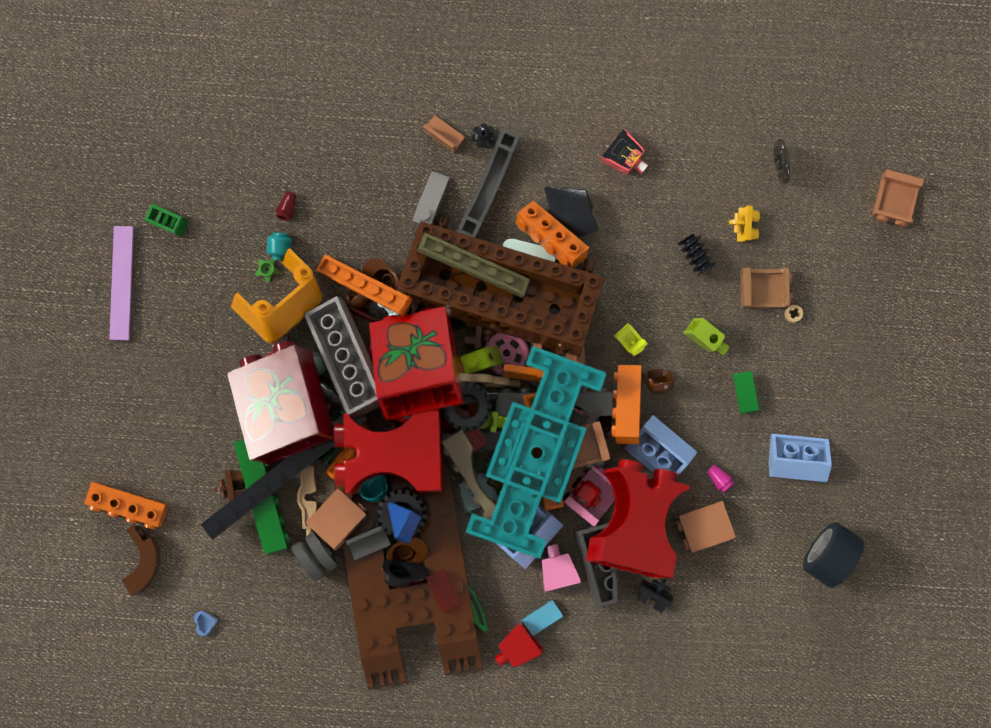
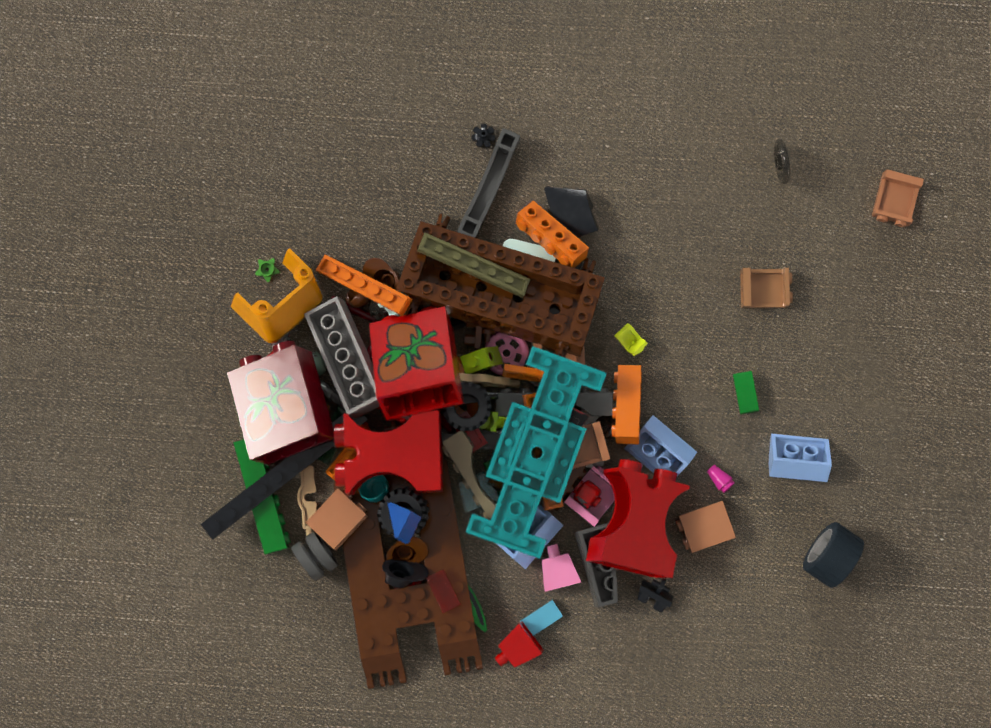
(121, 283): lavender tile -> none
(126, 504): orange brick -> none
(148, 563): reddish brown arch -> none
(177, 224): green slope -> none
(205, 622): medium blue tile -> none
(231, 478): reddish brown hips -> none
(278, 245): teal head -> none
(286, 207): dark red cone -> none
(368, 543): dark grey panel -> none
(431, 199): light grey slope -> none
(443, 134): nougat panel -> none
(625, 154): torso -> none
(659, 380): reddish brown hair -> none
(697, 254): black piece -> none
(700, 332): lime torso -> none
(743, 224): yellow hips -> none
(791, 308): tan bush -> none

